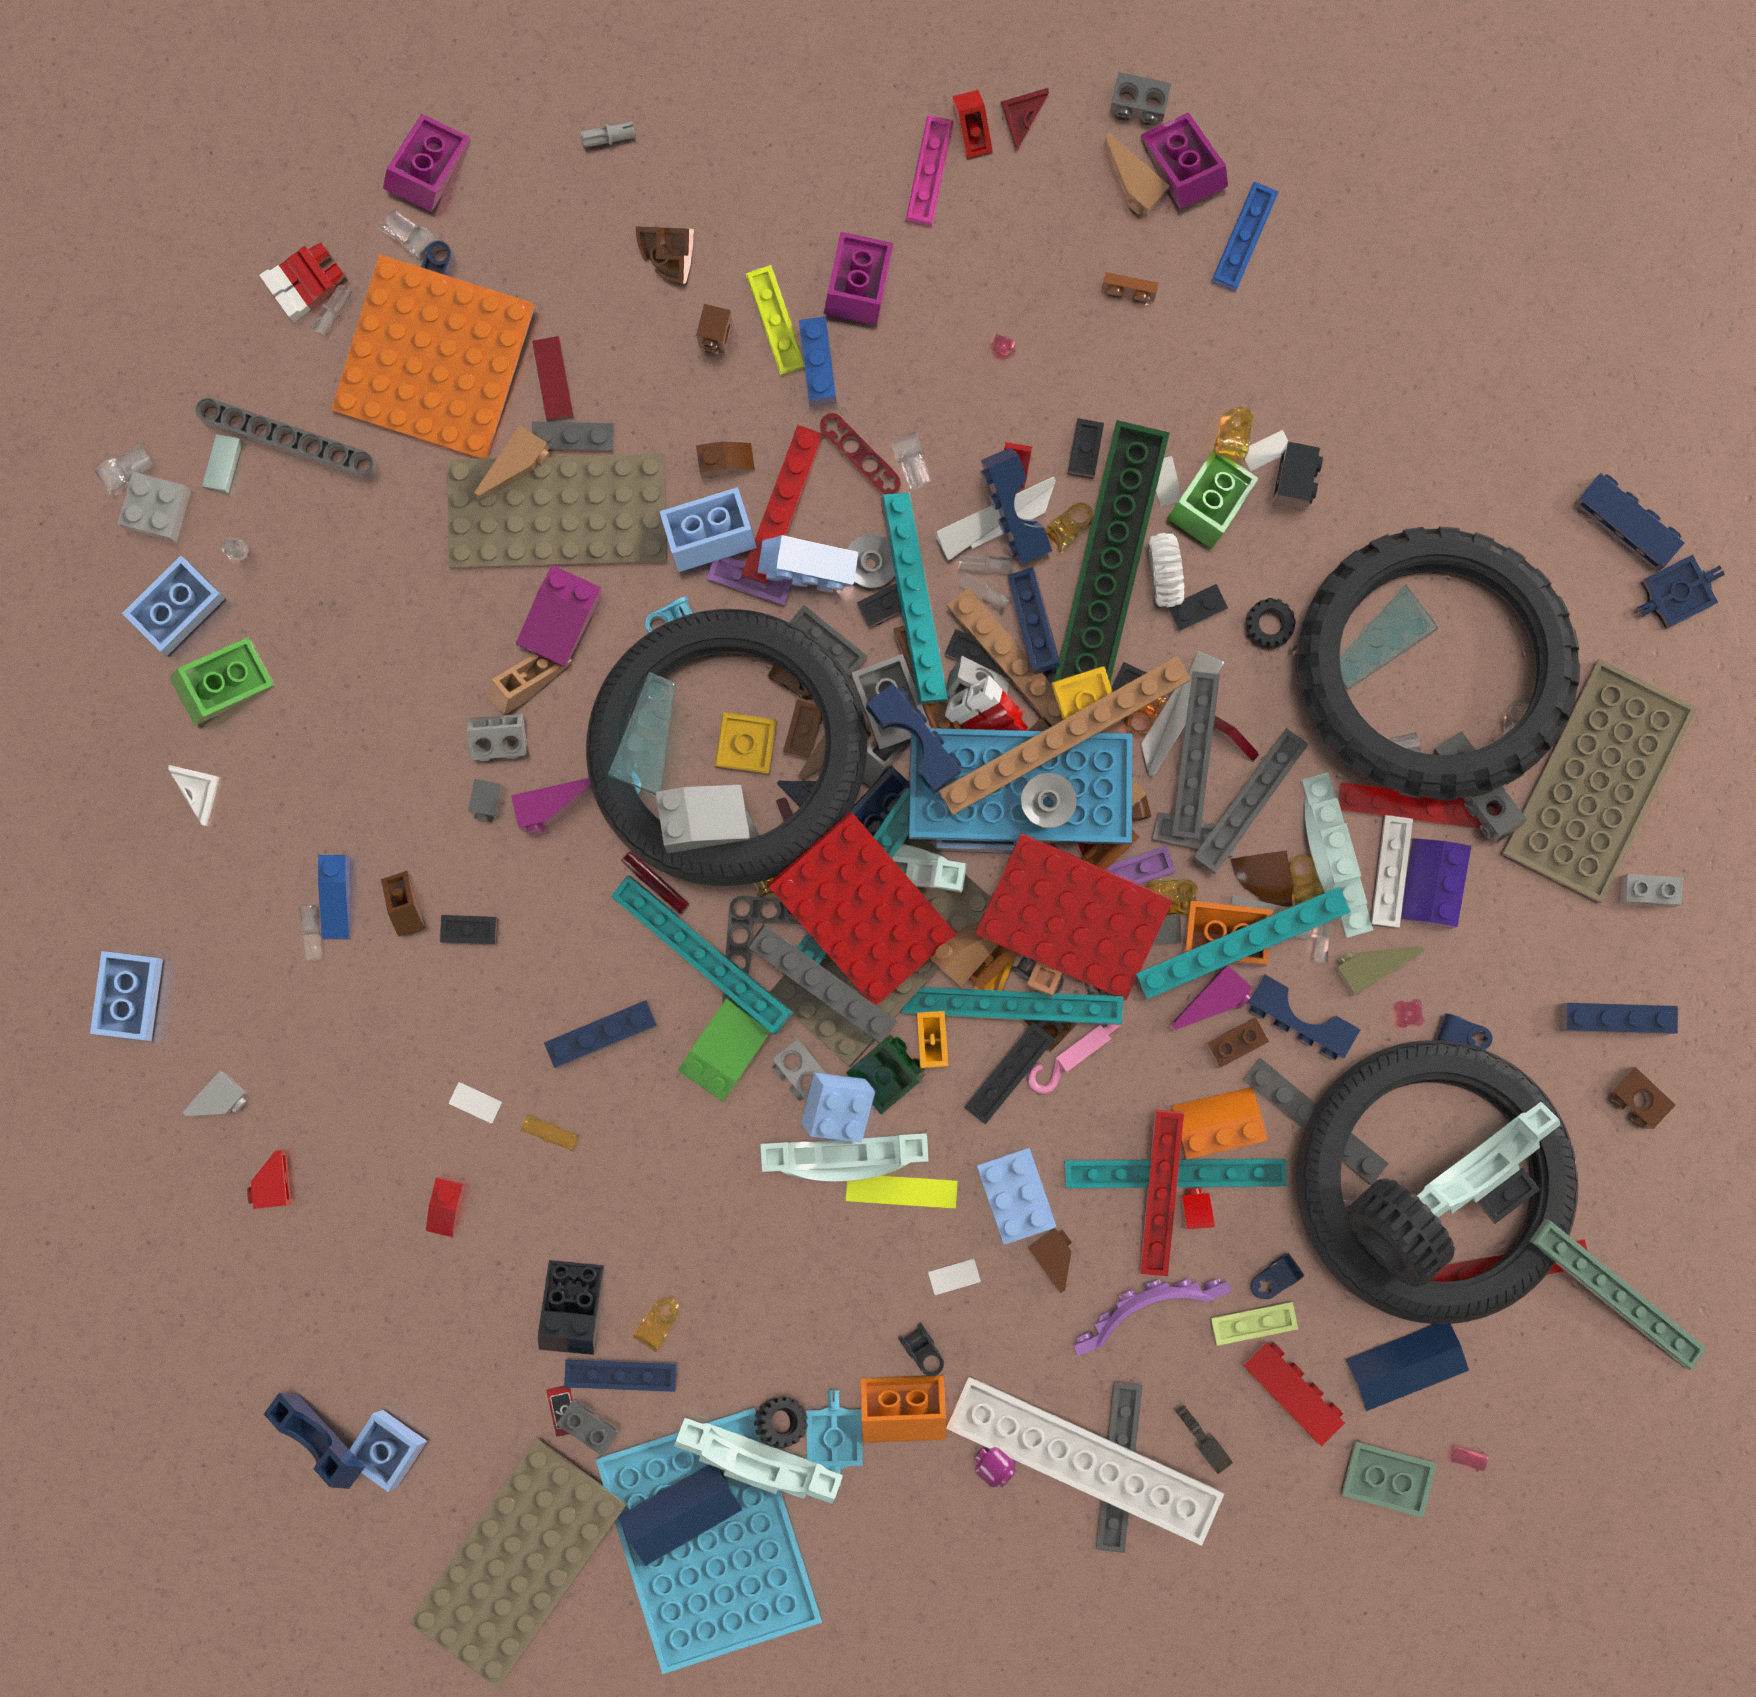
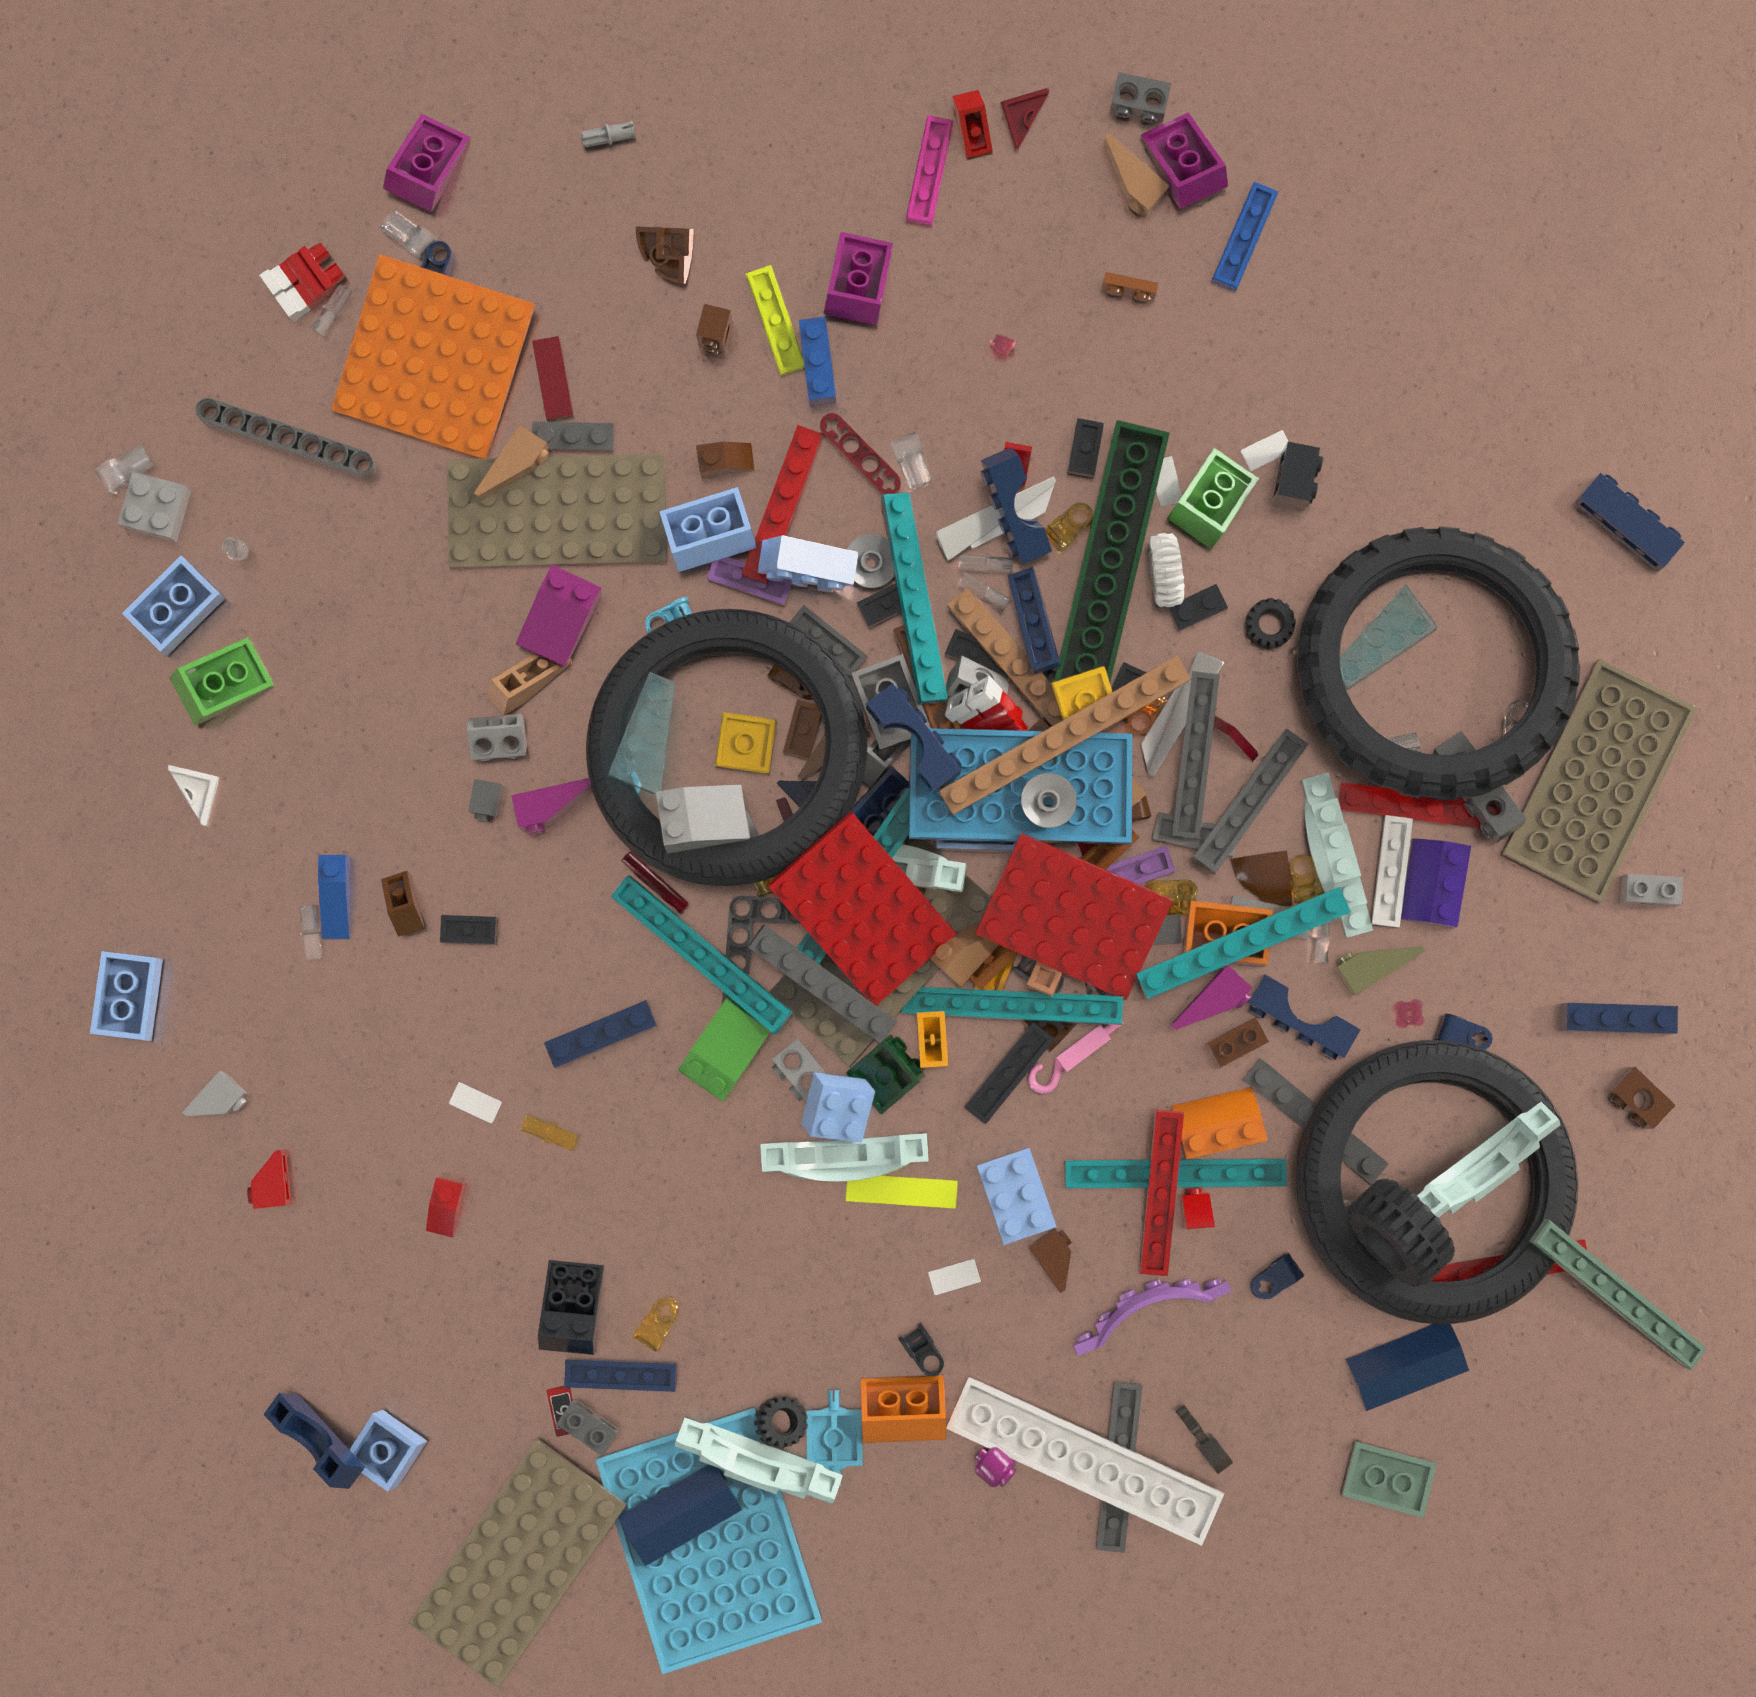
(222, 463): light aqua slope -> none
(1234, 439): clear yellow piece -> none
(1254, 1323): yellowish green plate -> none
(1293, 1393): red brick -> none
(1470, 1458): clear pink pin -> none
(1508, 1195): black plate -> none
(1680, 591): dark blue plate -> none

